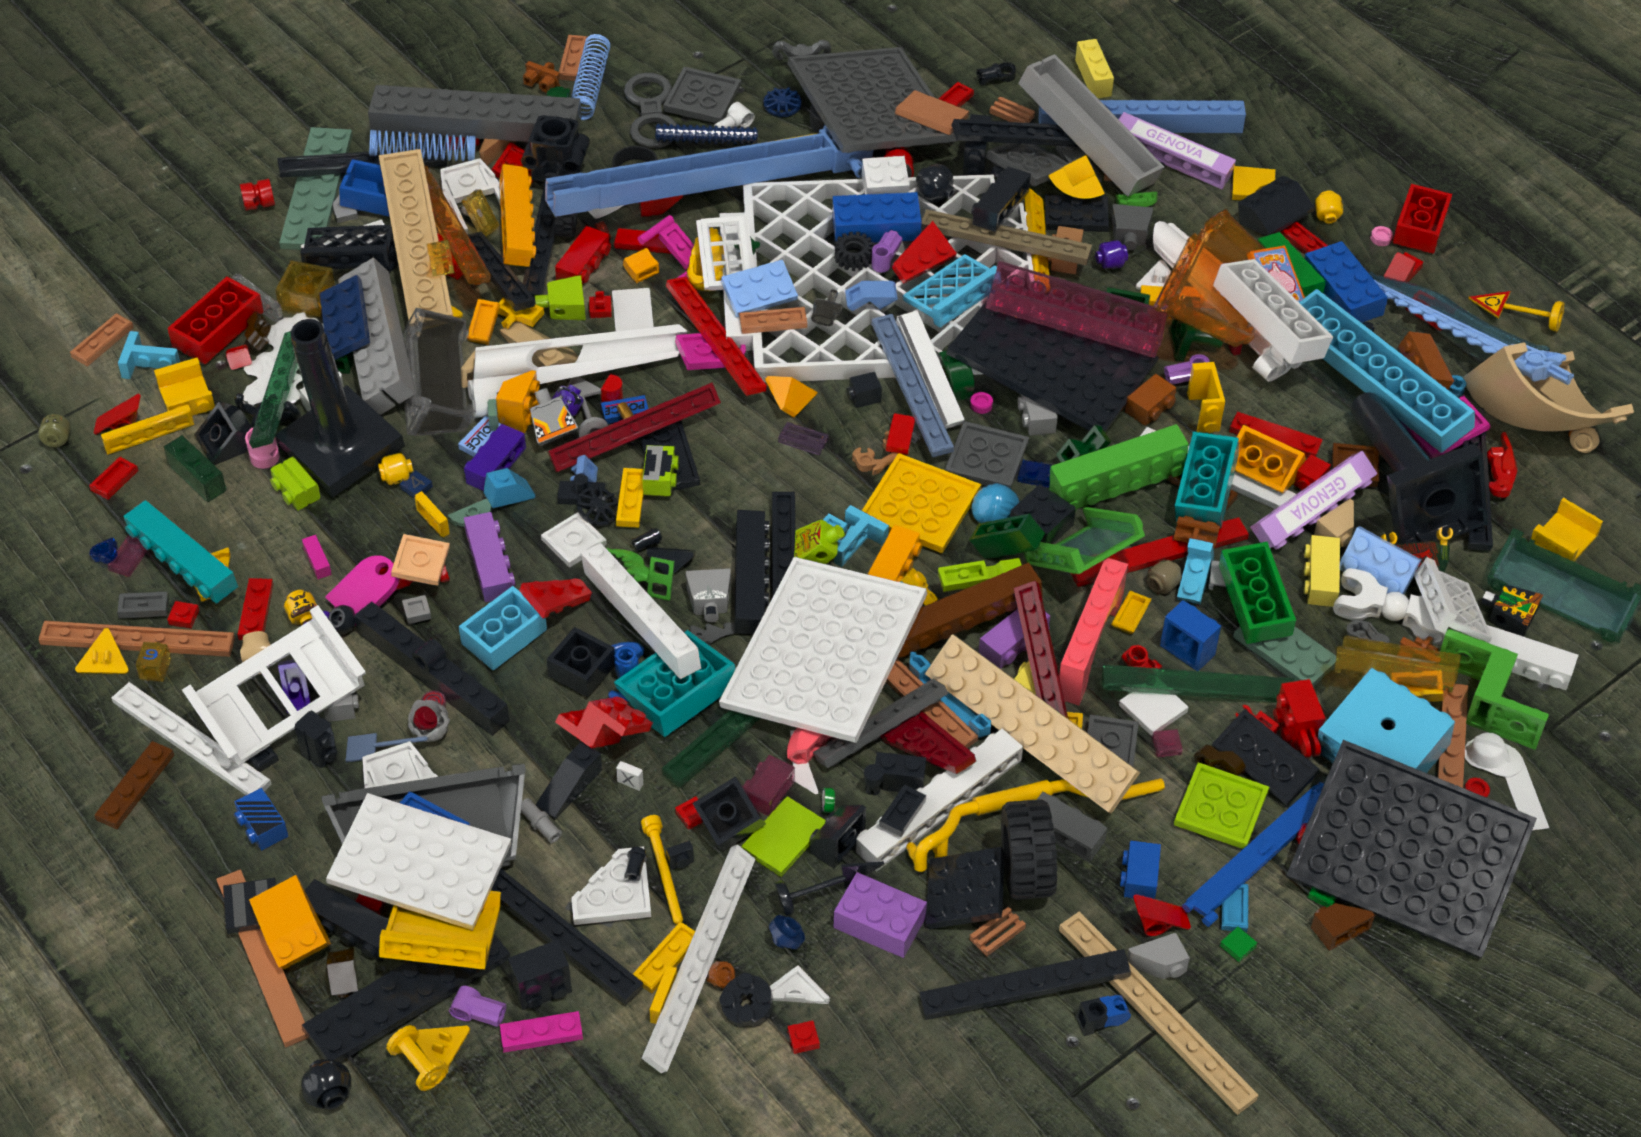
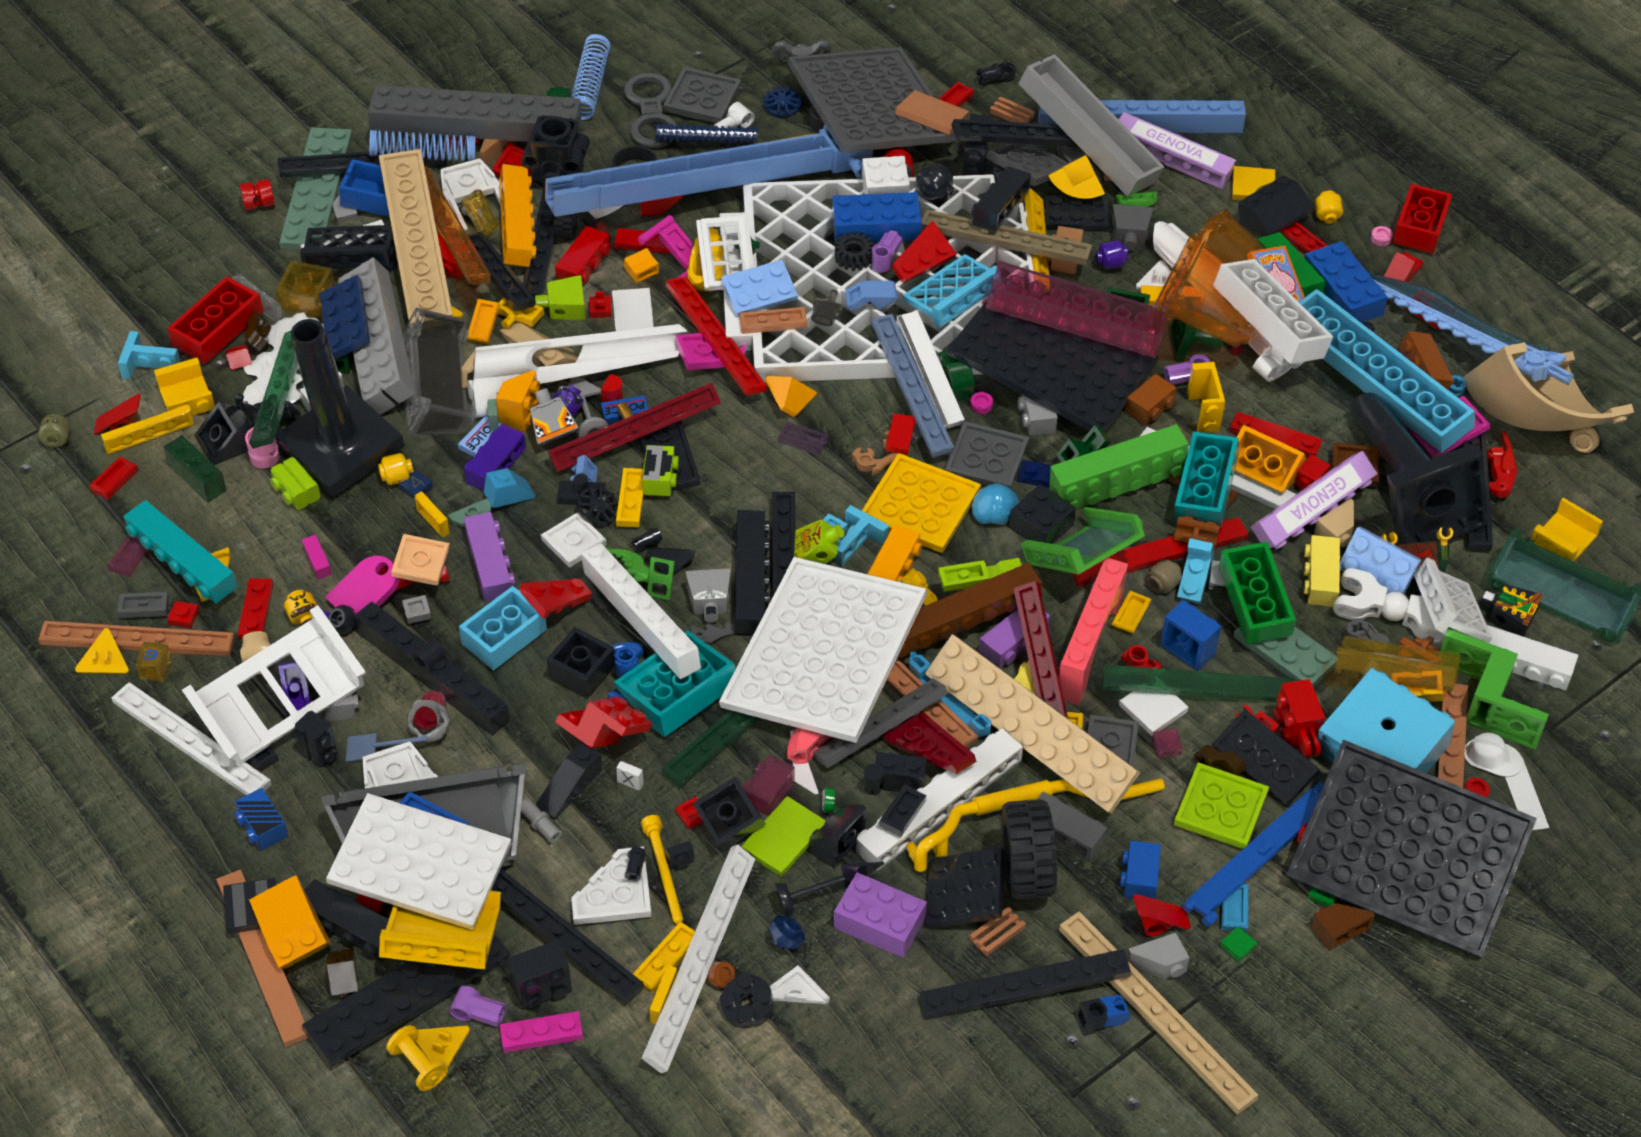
(101, 339): nougat tile -> none
(104, 551): clear blue tile -> none
(134, 785): reddish brown plate -> none
(326, 1084): black plant -> none
(440, 258): clear yellow brick -> none
(542, 75): dark orange hips -> none
(572, 57): nougat tile -> none
(803, 1037): red plate -> none
(864, 390): black brick -> none
(1007, 536): dark green brick -> none
(1094, 68): light yellow brick -> none
(1496, 302): yellow piece -> none

